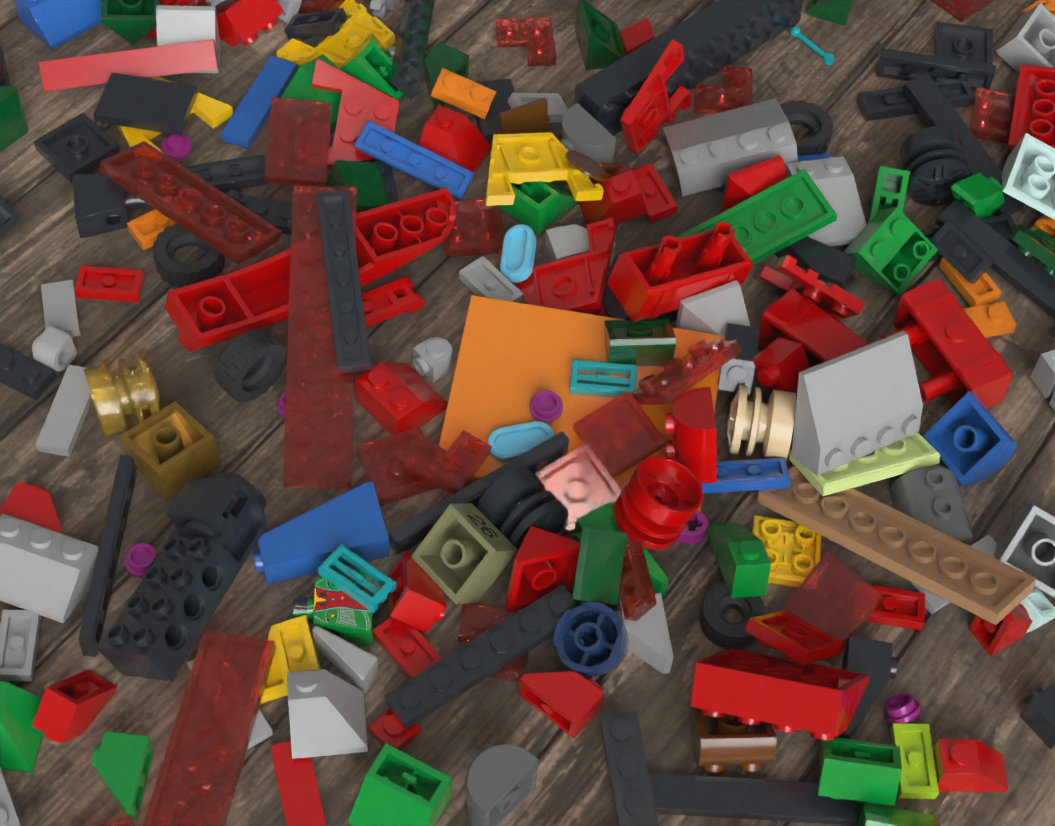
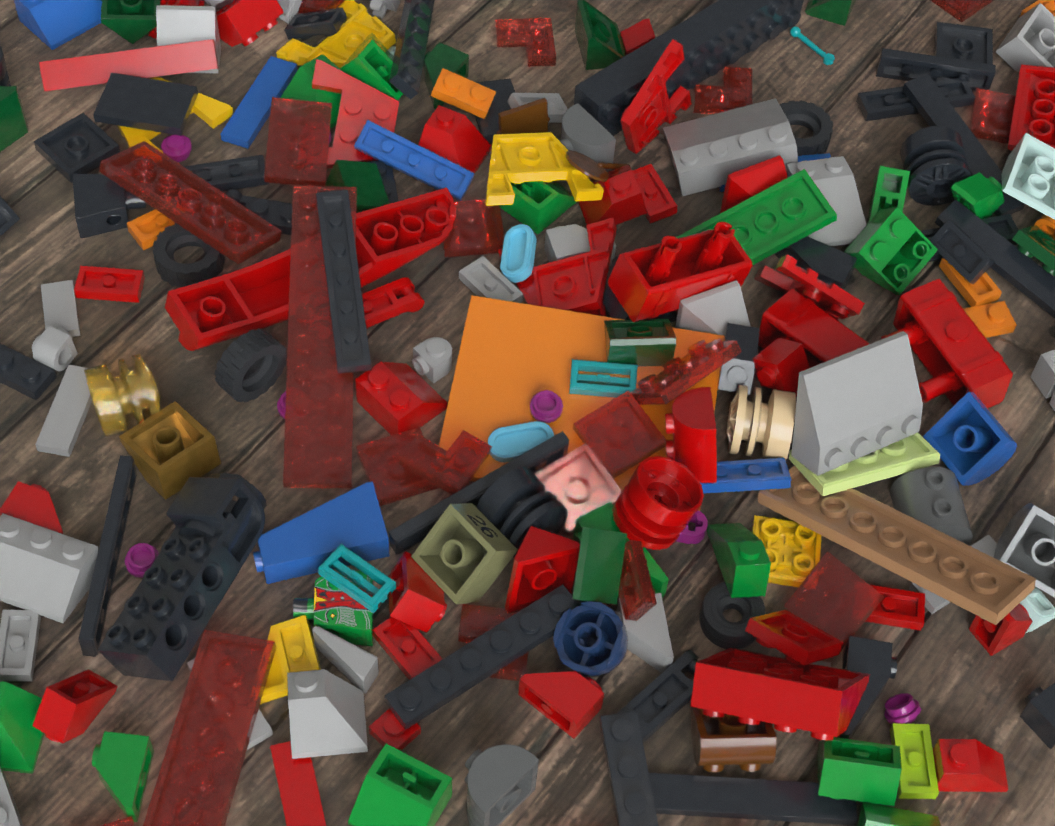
(664, 695): none -> black plate

